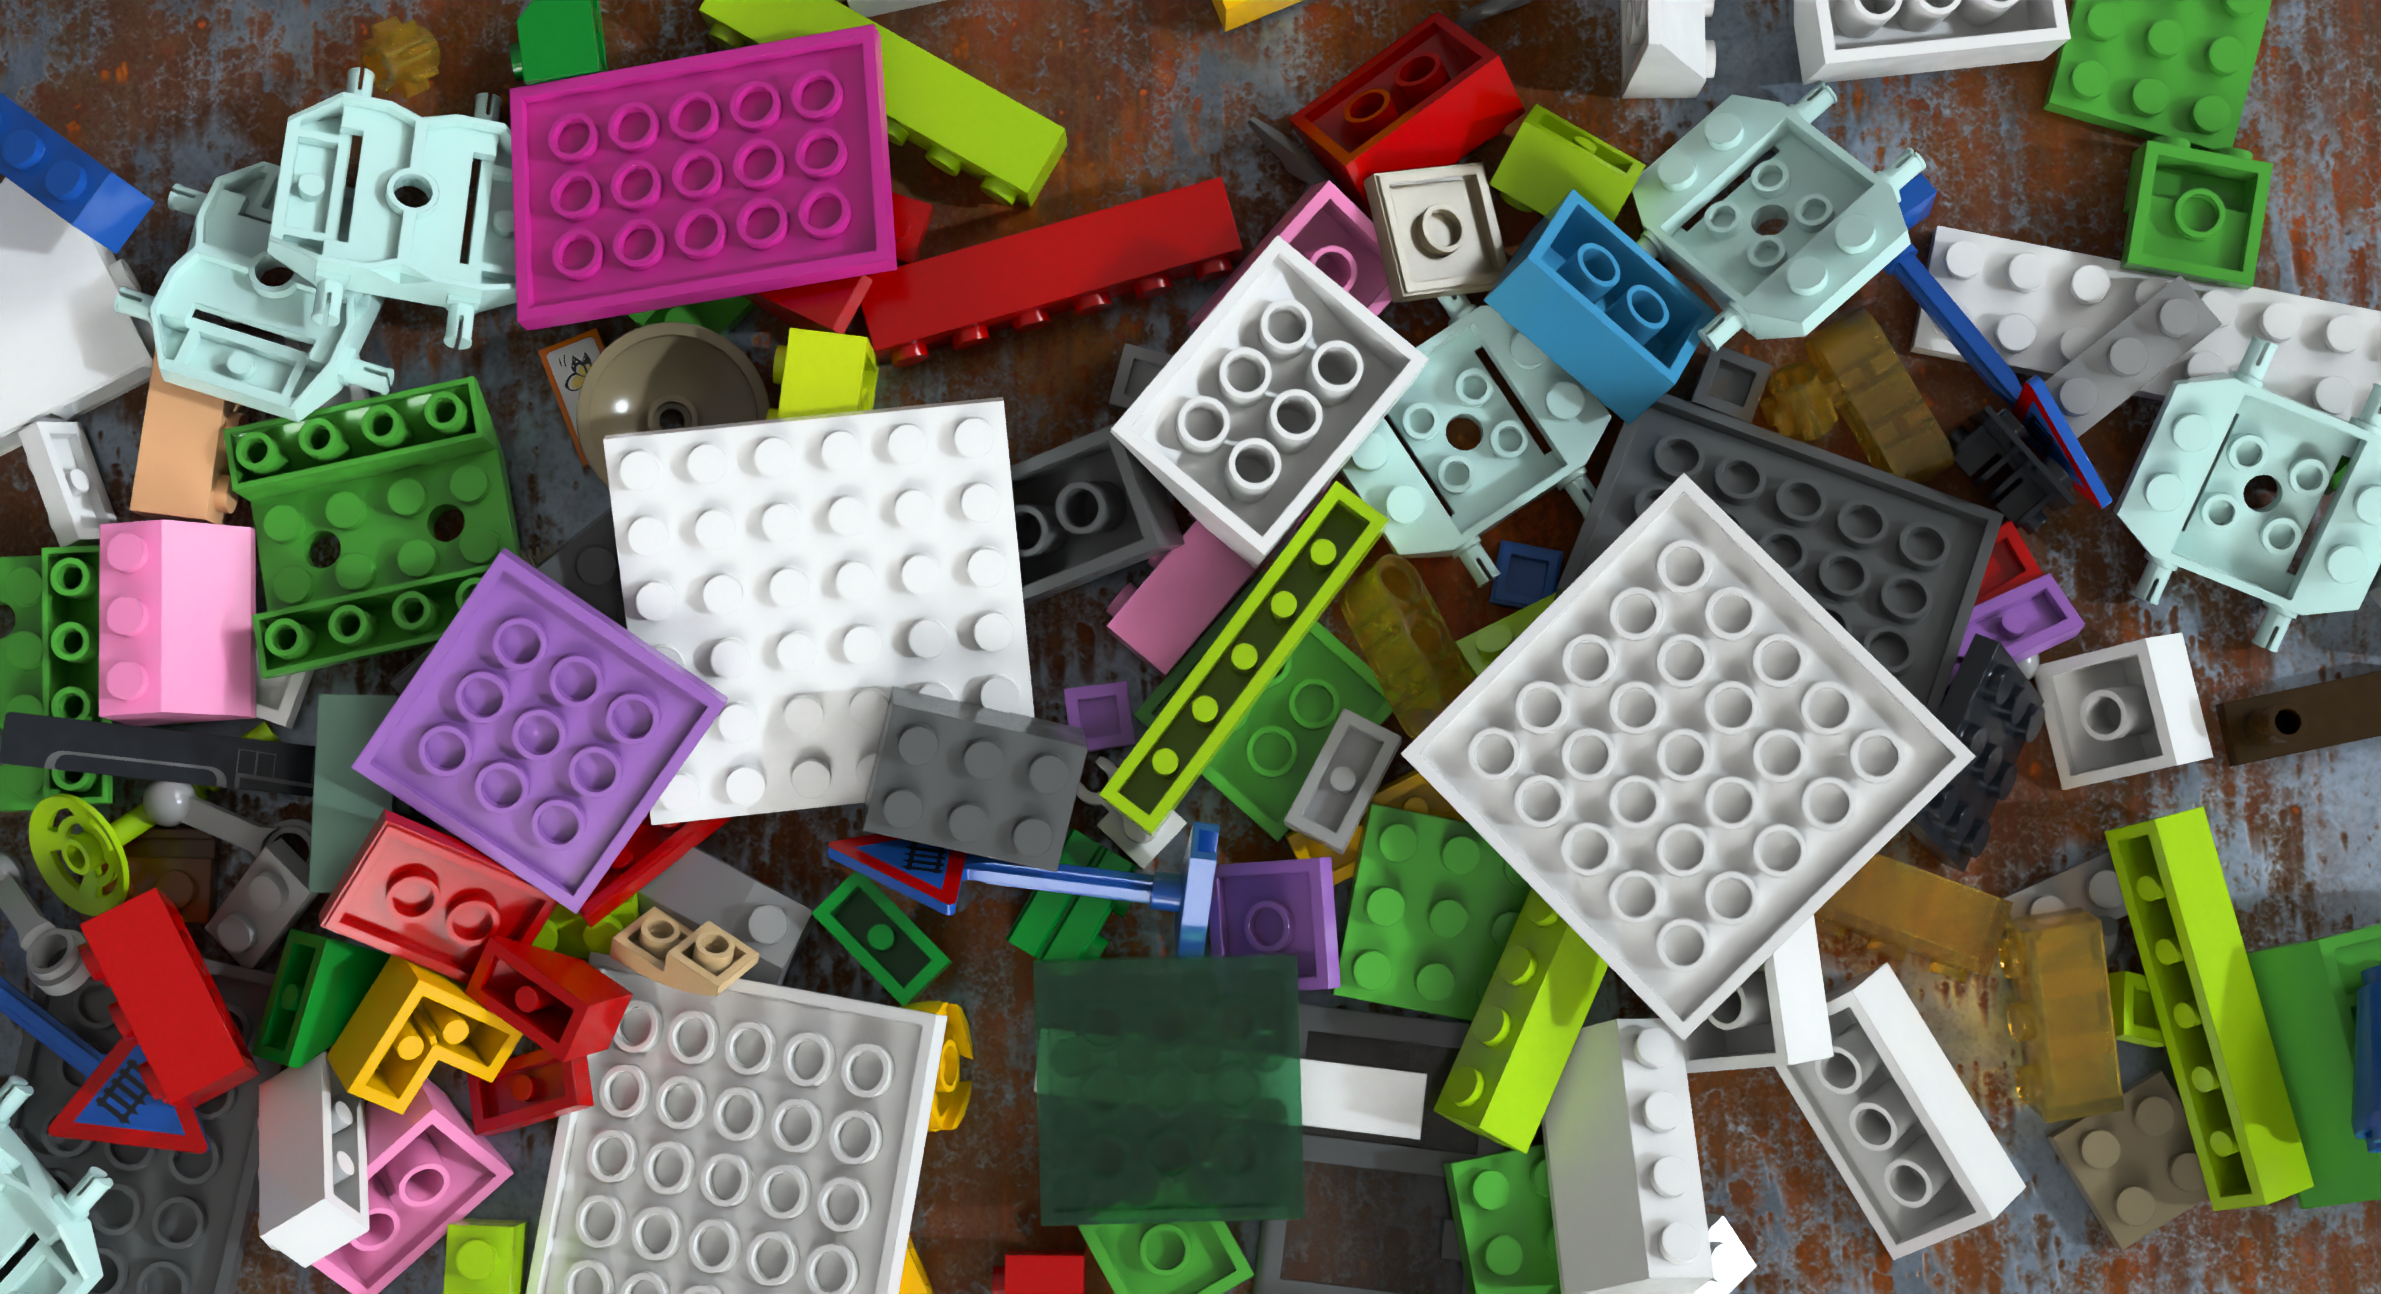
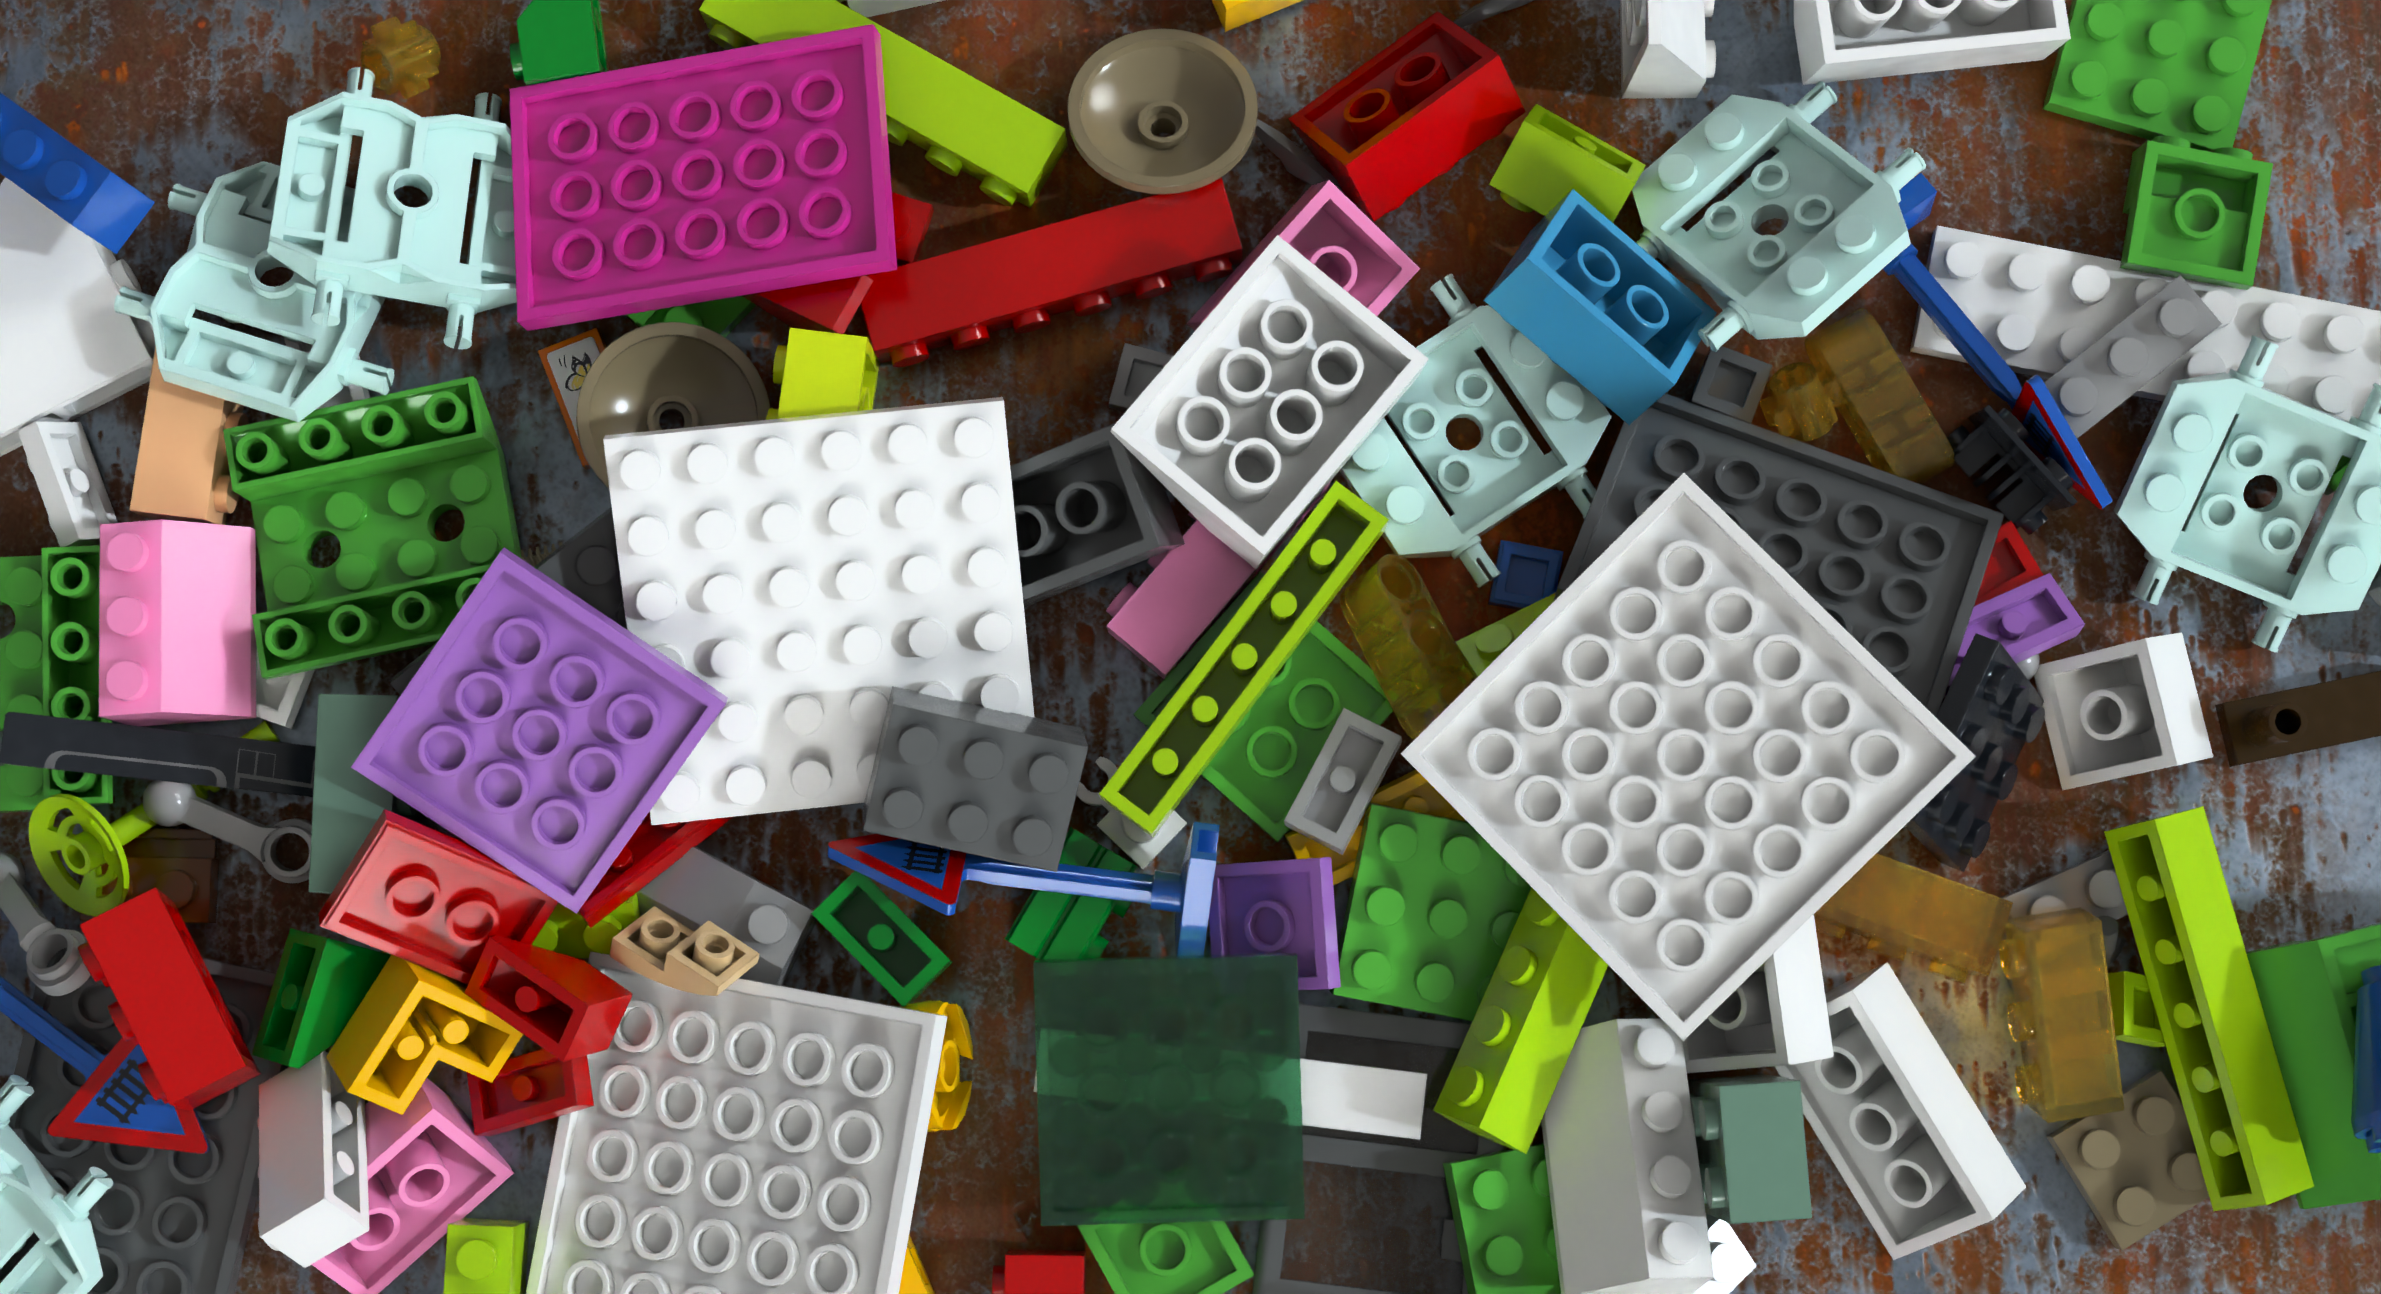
(263, 905): light grey plate -> none
(1102, 714): medium lavender plate -> none
(1155, 86): none -> dark tan dish
(1436, 231): tile -> none
(1751, 1148): none -> sand green brick

